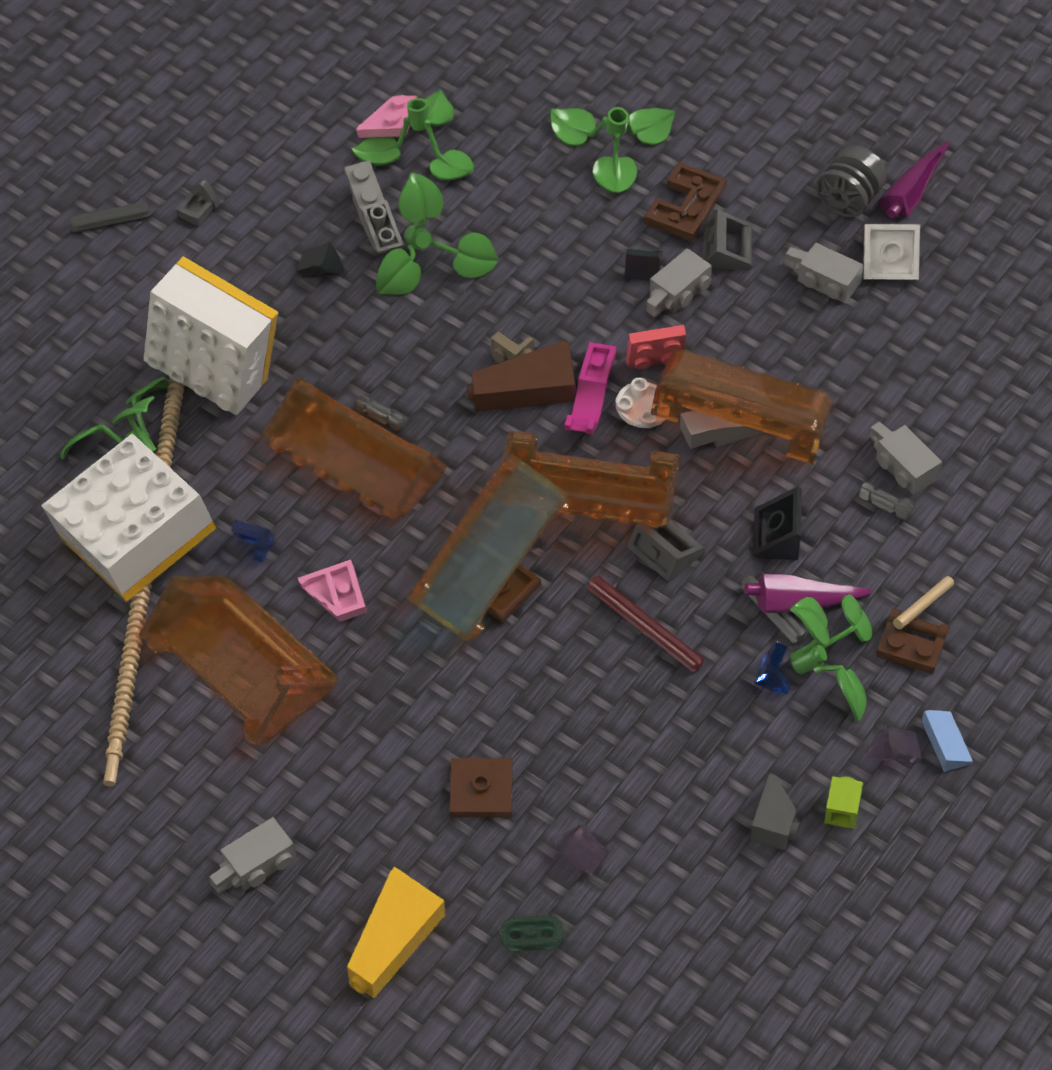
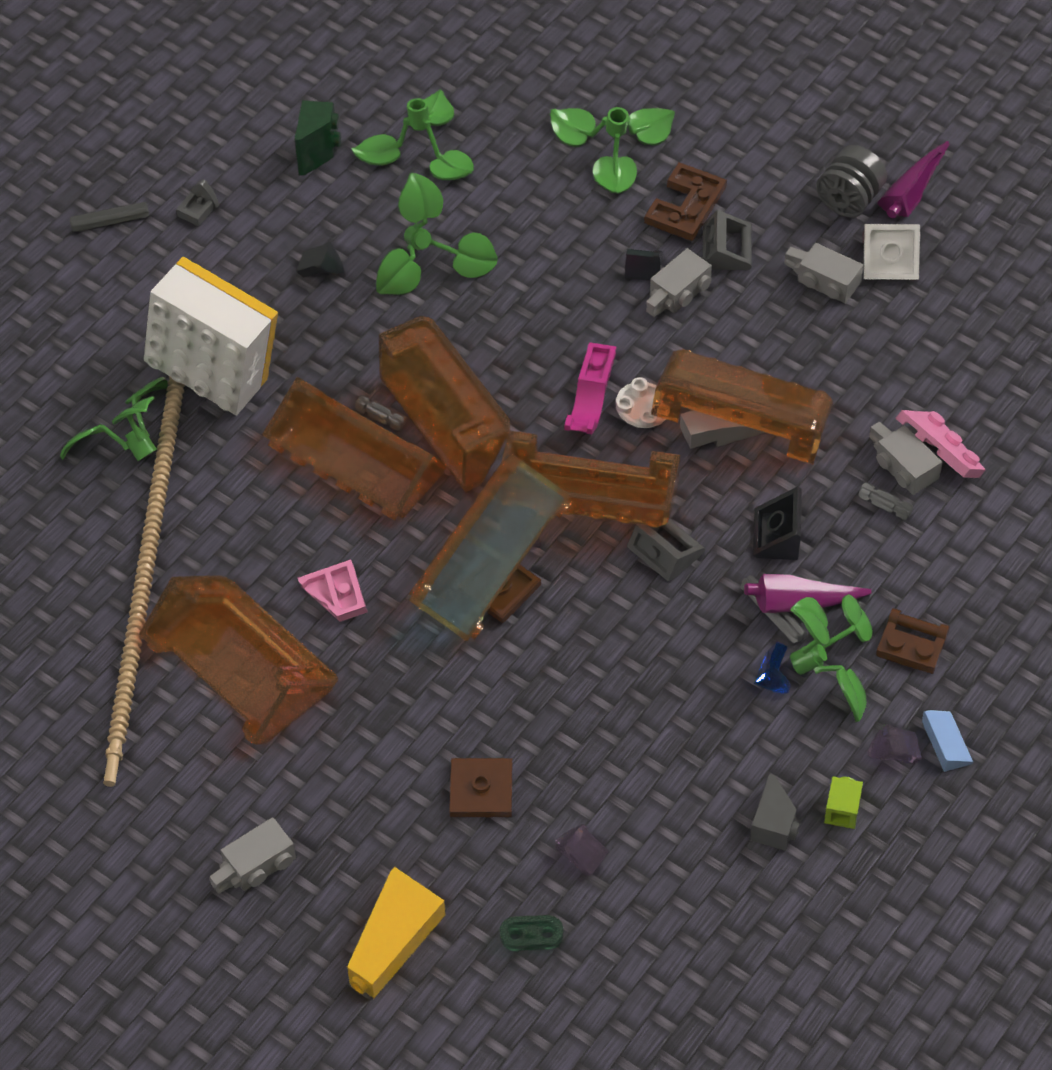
(129, 517): white piece -> none
(261, 536): clear blue tile -> none
(316, 135): none -> dark green slope
(372, 208): light grey slope -> none
(387, 119): bright pink wing -> none
(443, 398): none -> clear orange windscreen
(505, 349): dark tan bracket -> none
(525, 380): reddish brown slope -> none
(645, 624): dark red axle -> none
(654, 346): coral plate -> none
(924, 602): tan bar -> none
(950, 449): none -> bright pink wing

